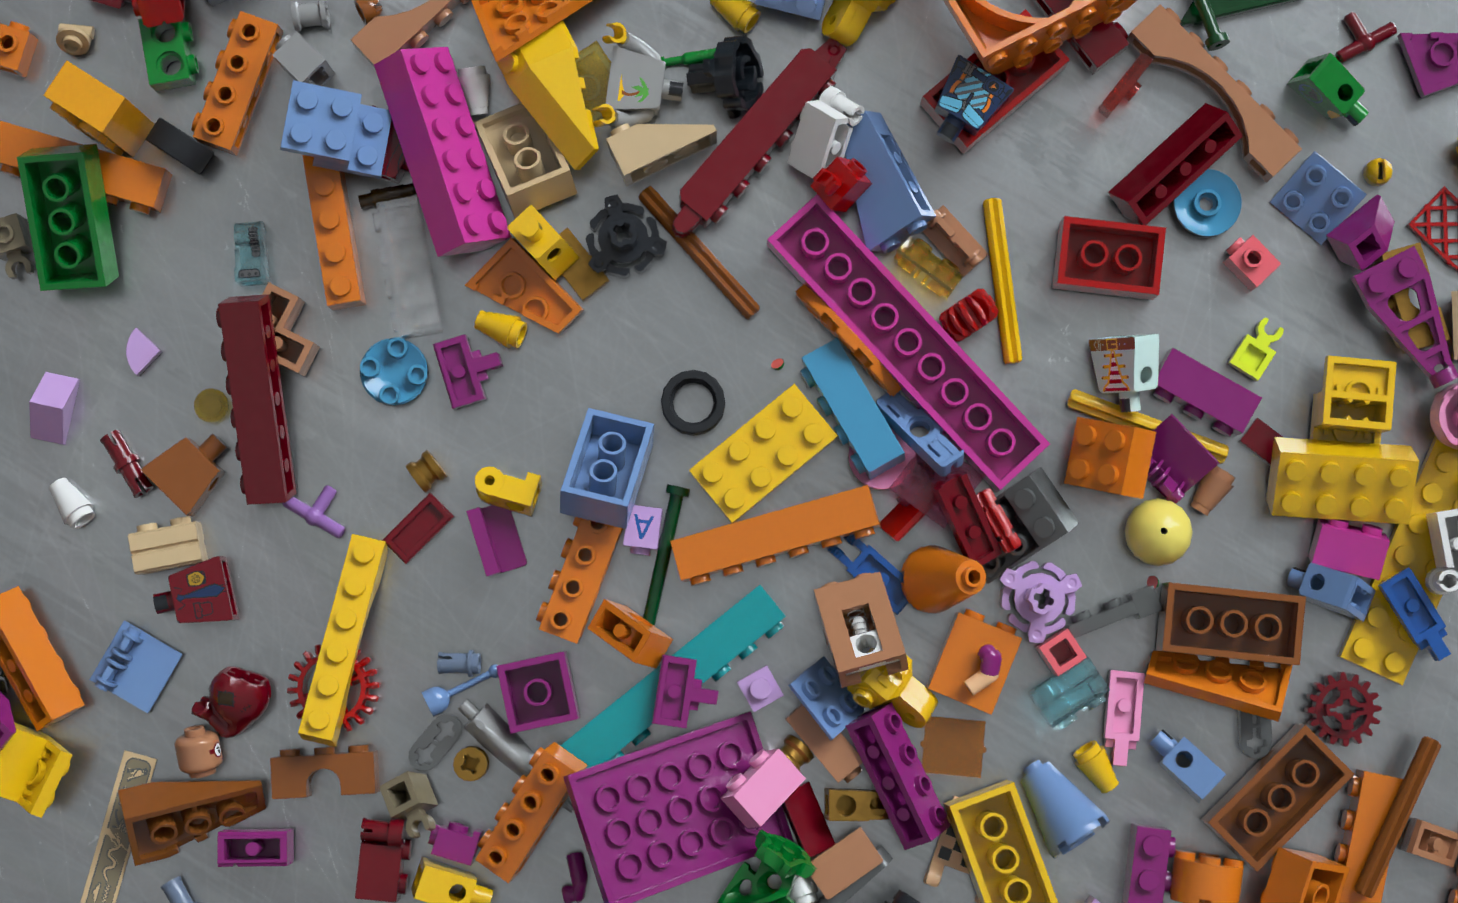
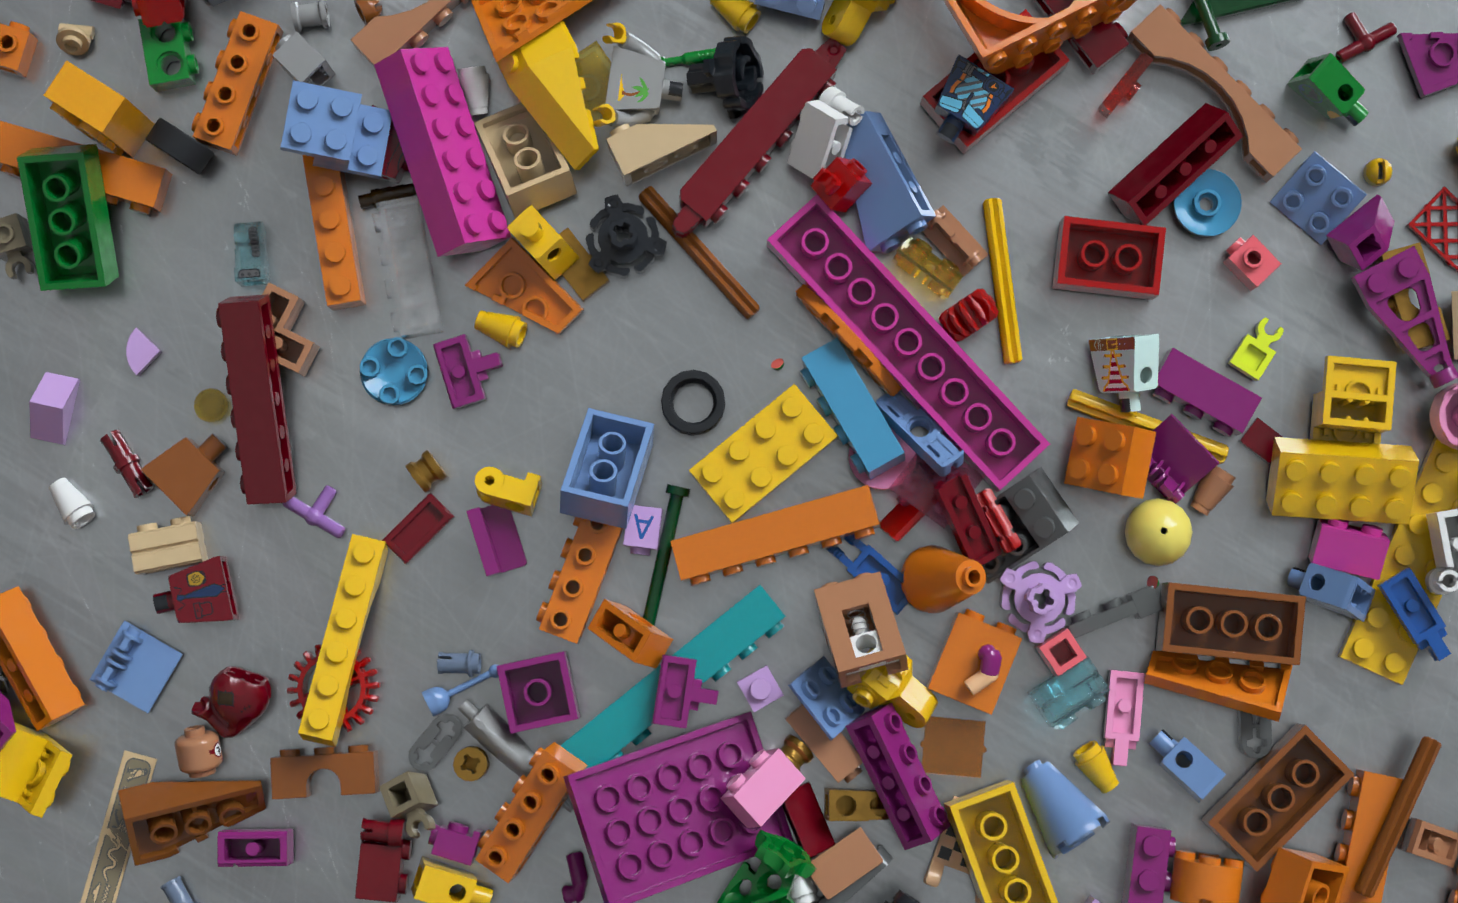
(1343, 722): dark red gear -> none

